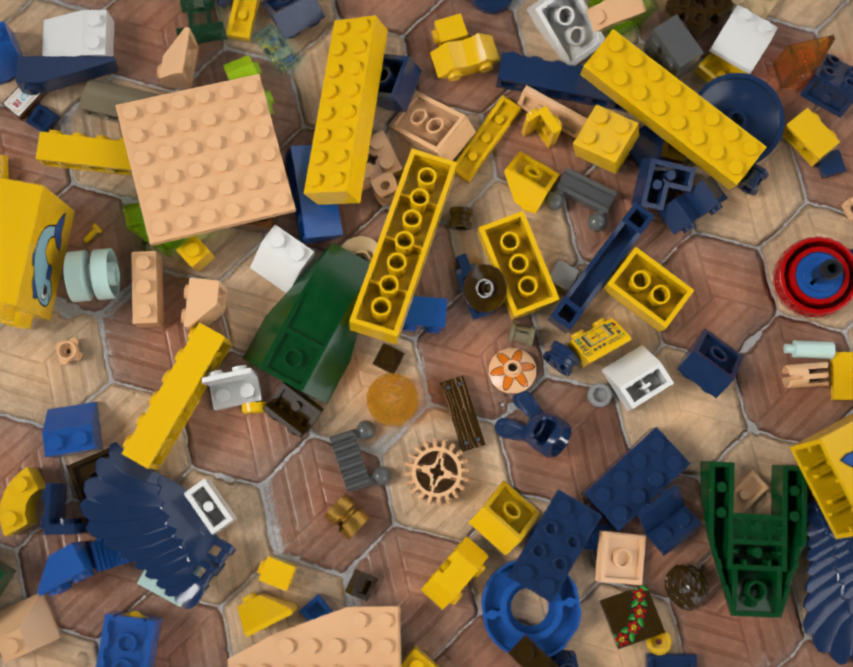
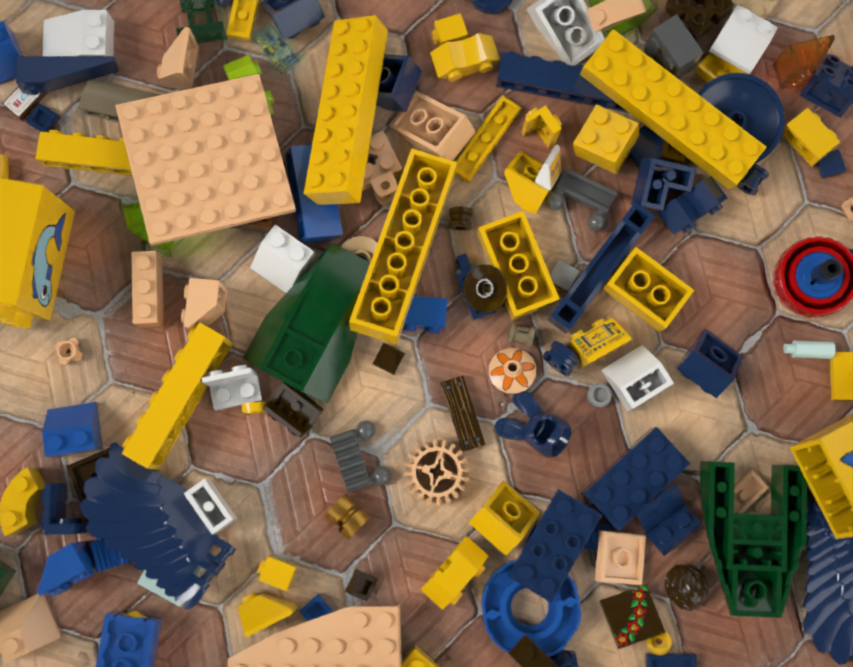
(92, 275): light aqua wheel -> none
(96, 229): yellow piece -> none
(195, 253): yellow brick -> none
(383, 411): clear yellow wheel -> none
(550, 169): none -> white slope
(570, 120): light nougat tile -> none
(801, 375): light nougat arm -> none

